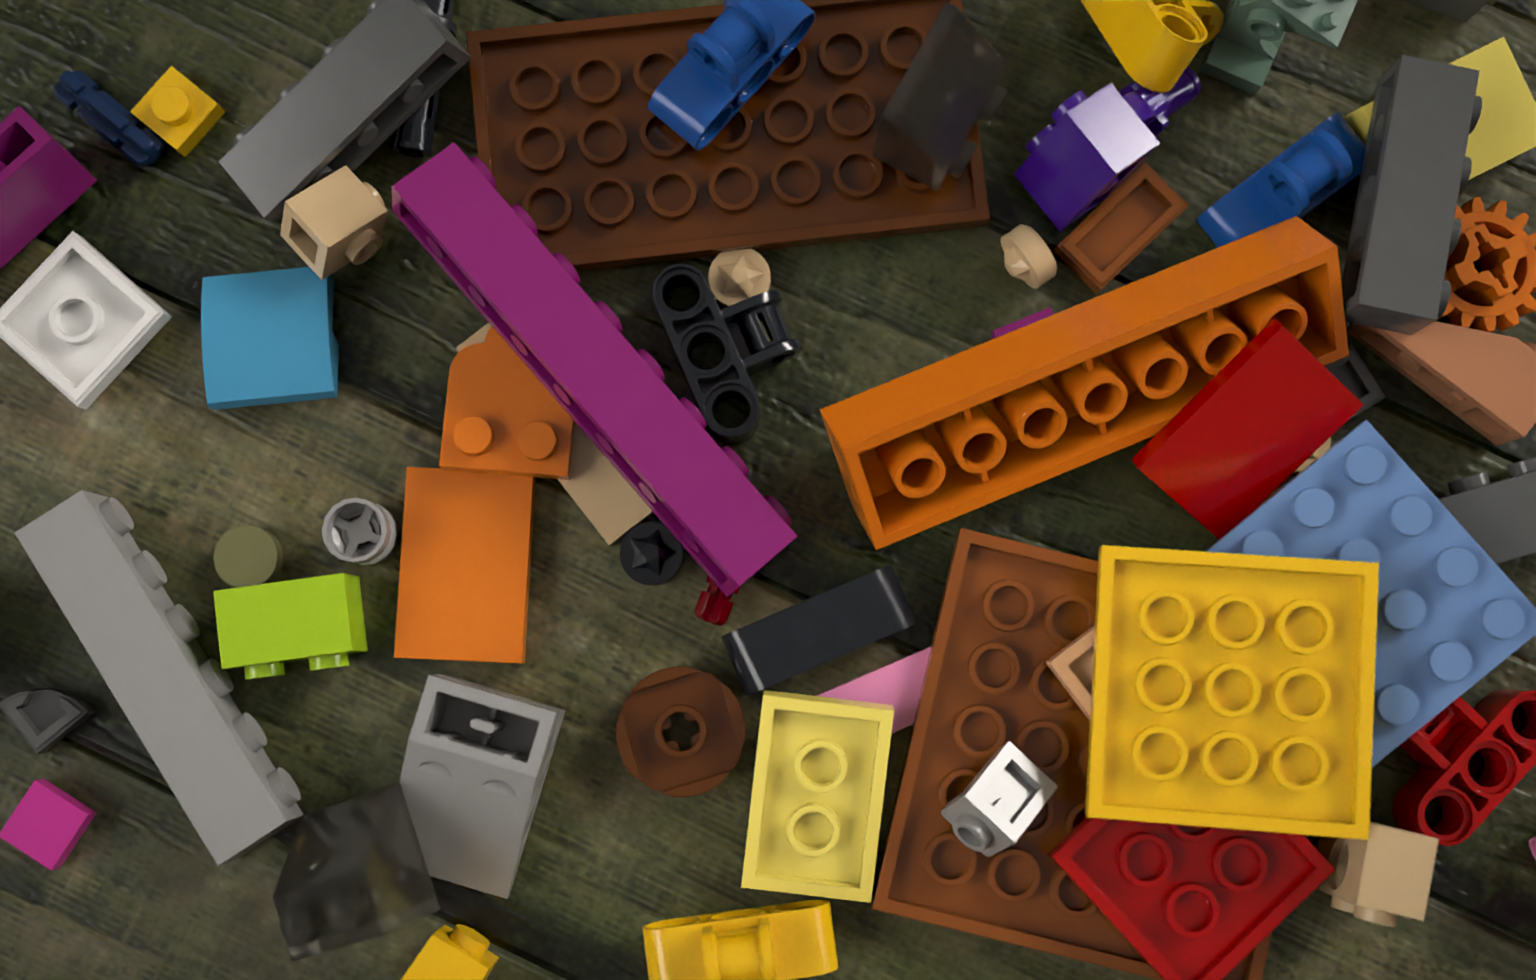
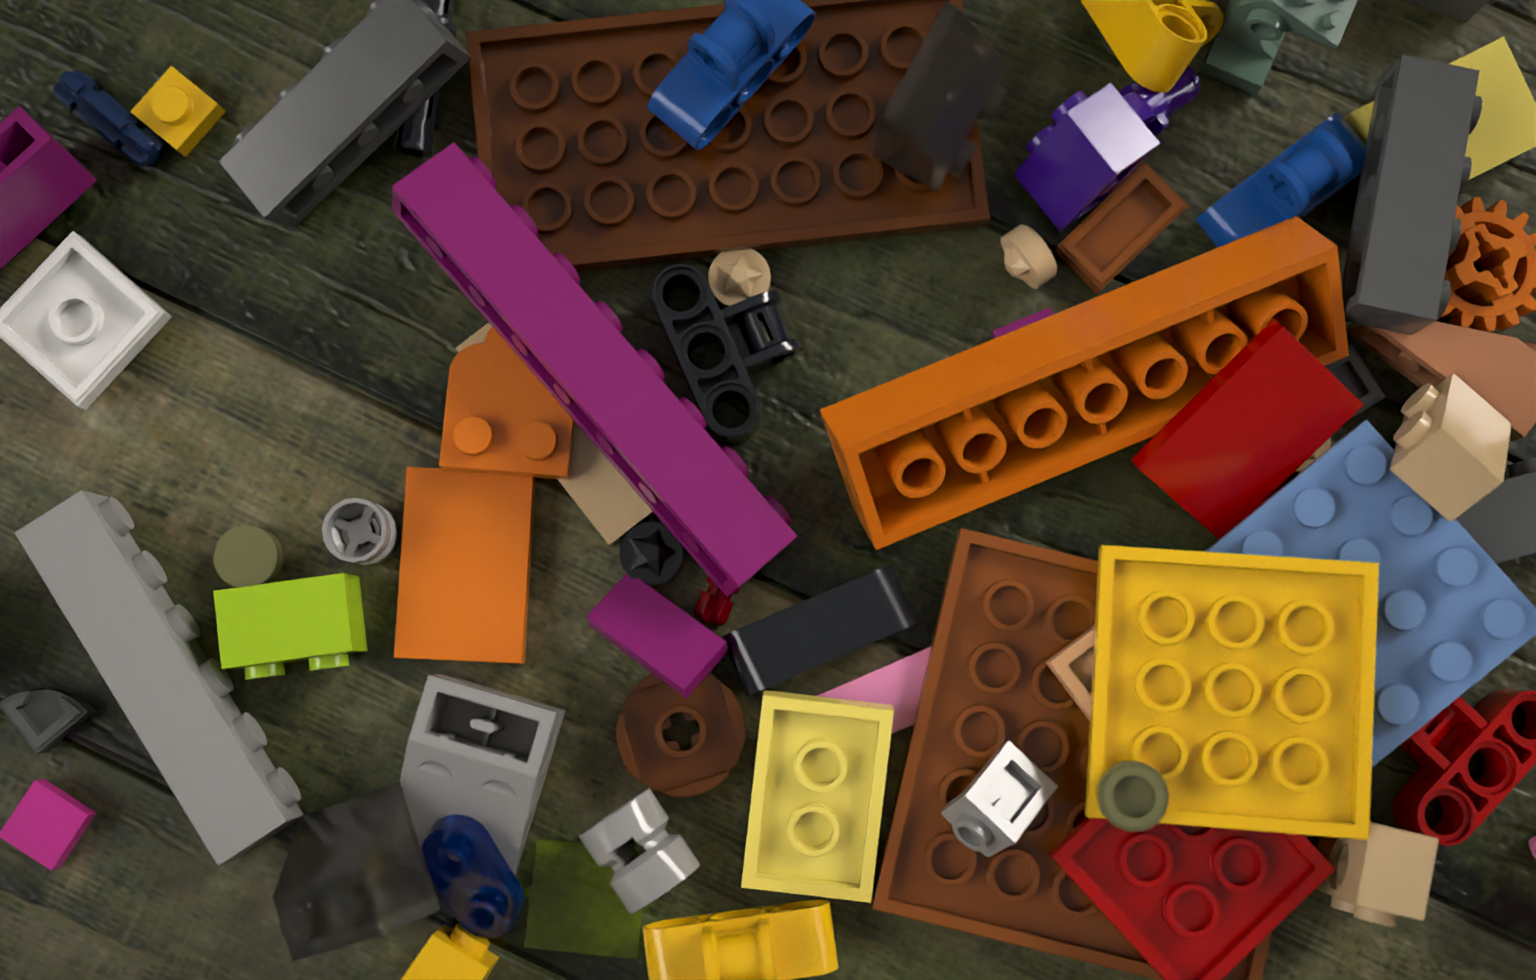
(268, 338): dark azure slope -> none
(334, 222): tan brick -> none
(477, 880): none -> clear blue plate
(576, 906): none -> clear neon green piece
(653, 871): none -> light grey wheel
(657, 634): none -> magenta tile
(1132, 795): none -> olive tile
(1451, 446): none -> tan brick

